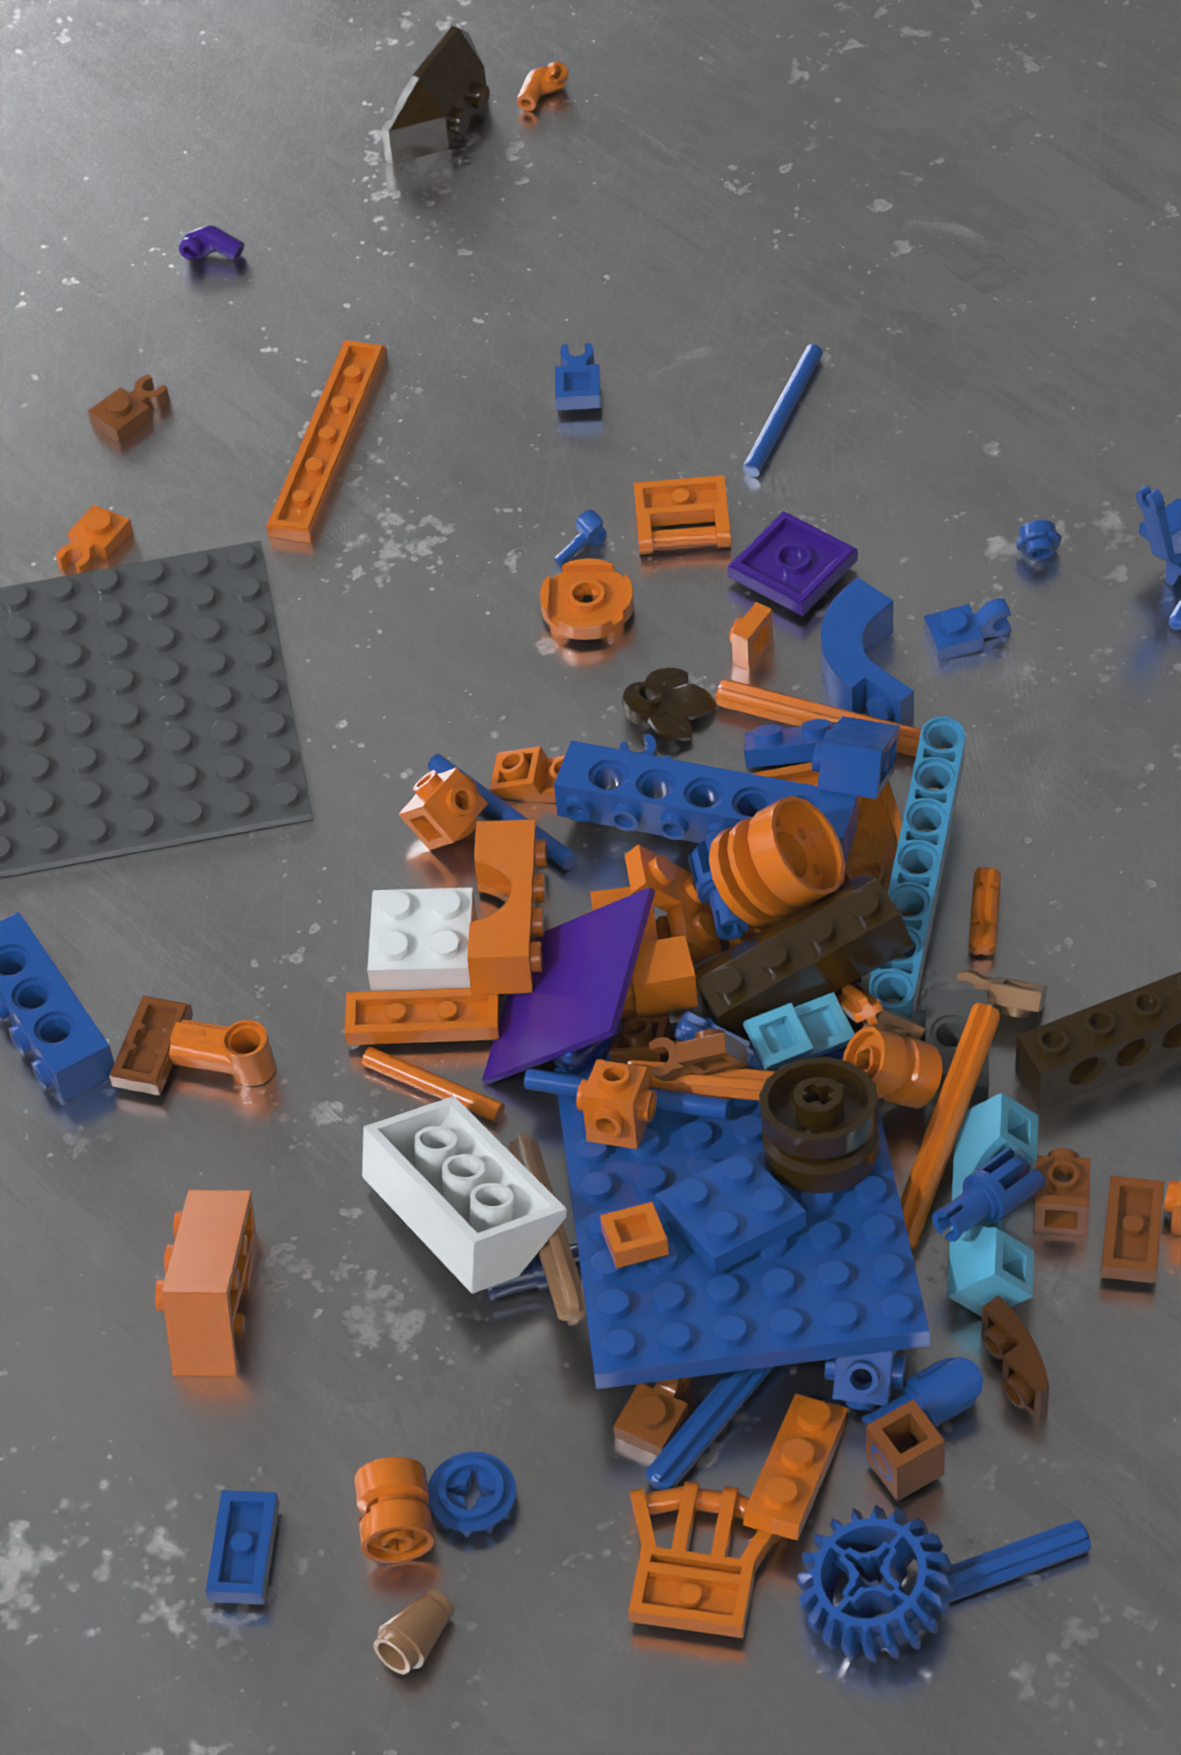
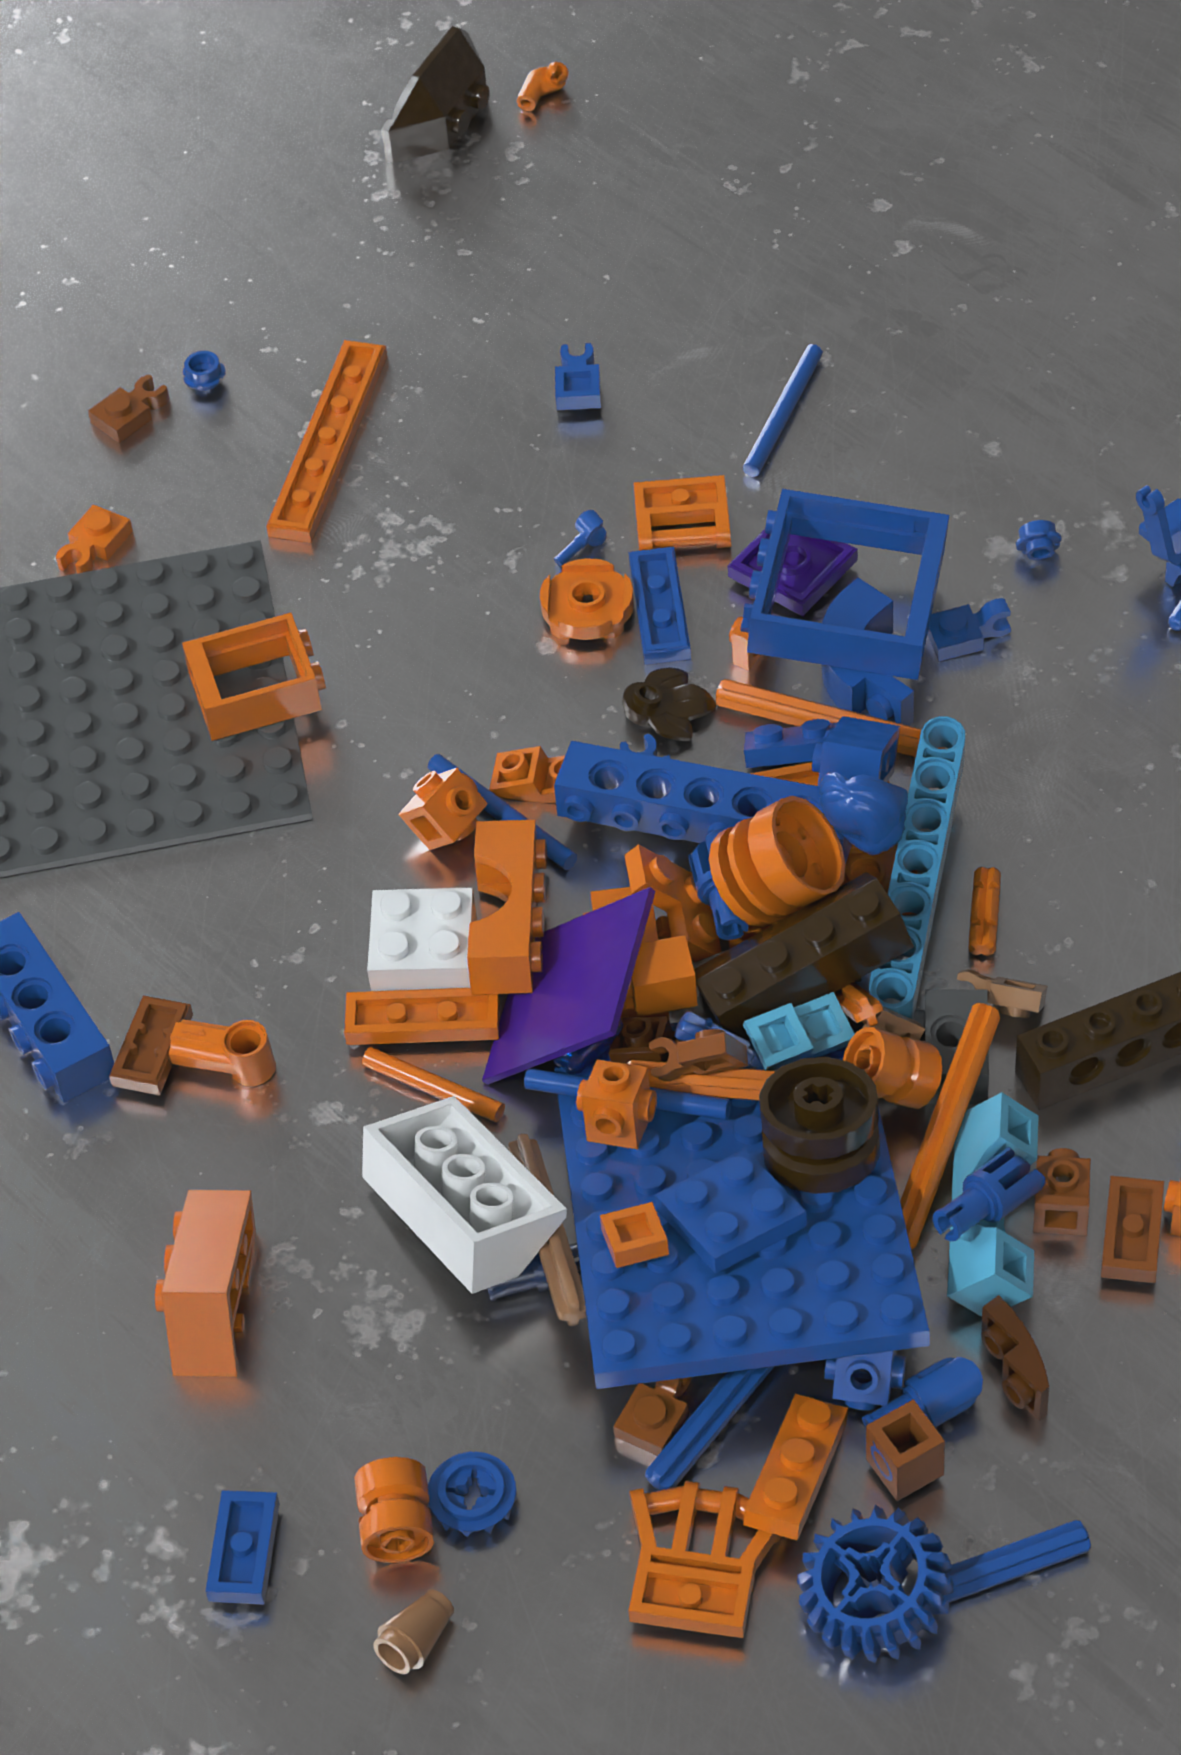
(203, 370): none -> blue plate
(210, 240): dark purple arm -> none
(244, 648): none -> orange window
(659, 606): none -> blue tile
(855, 524): none -> blue window
(864, 810): none -> blue hair

